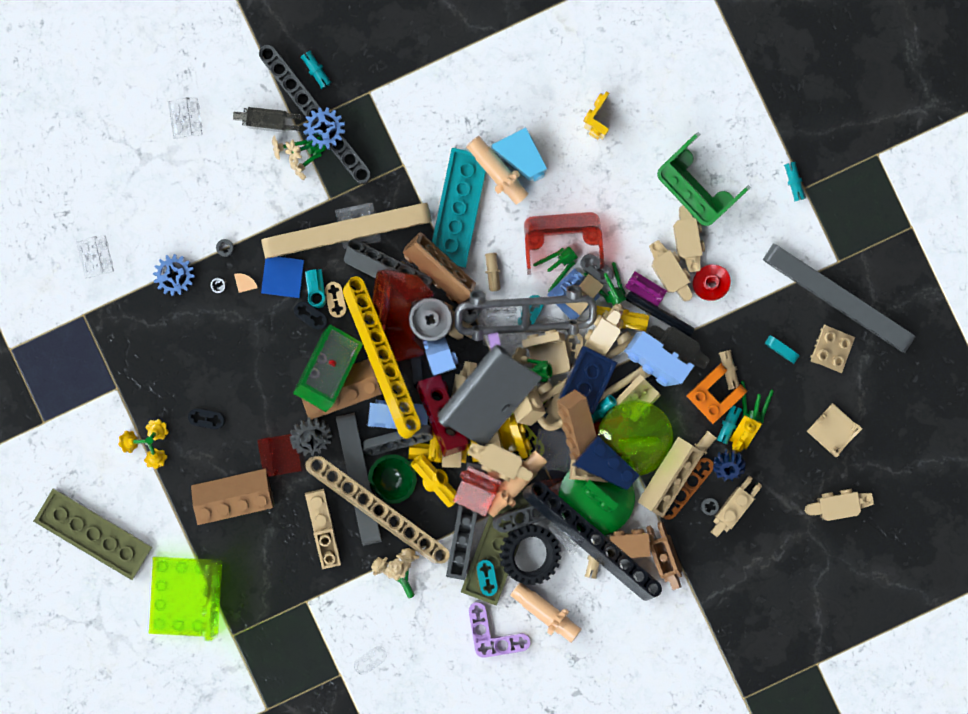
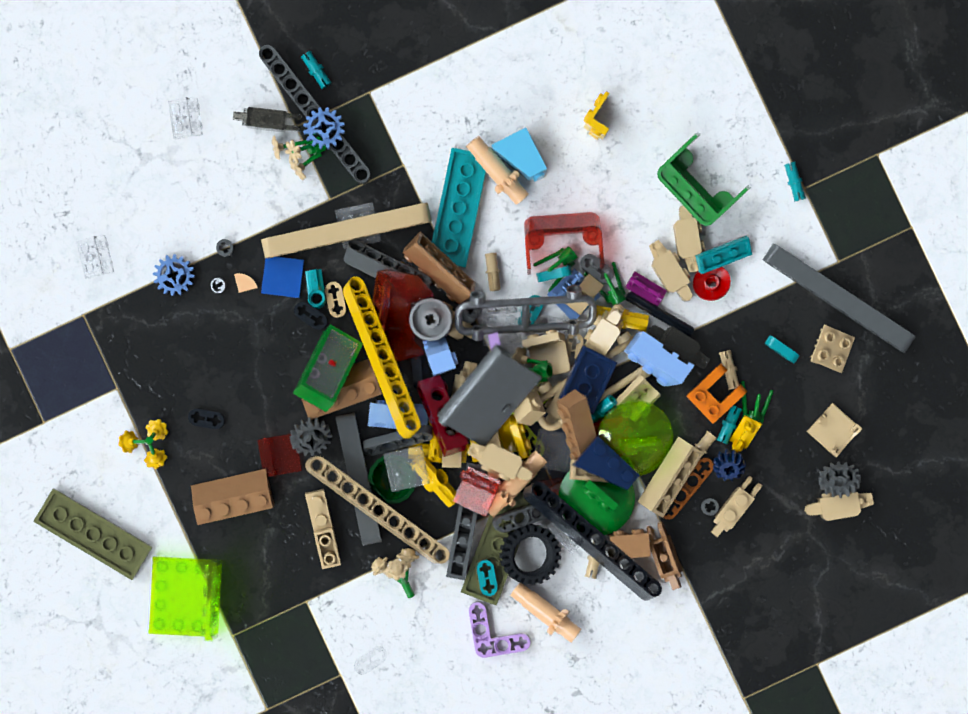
(406, 468): none -> clear tile
(555, 273): none -> teal beam
(723, 254): none -> teal tile
(839, 479): none -> dark grey gear

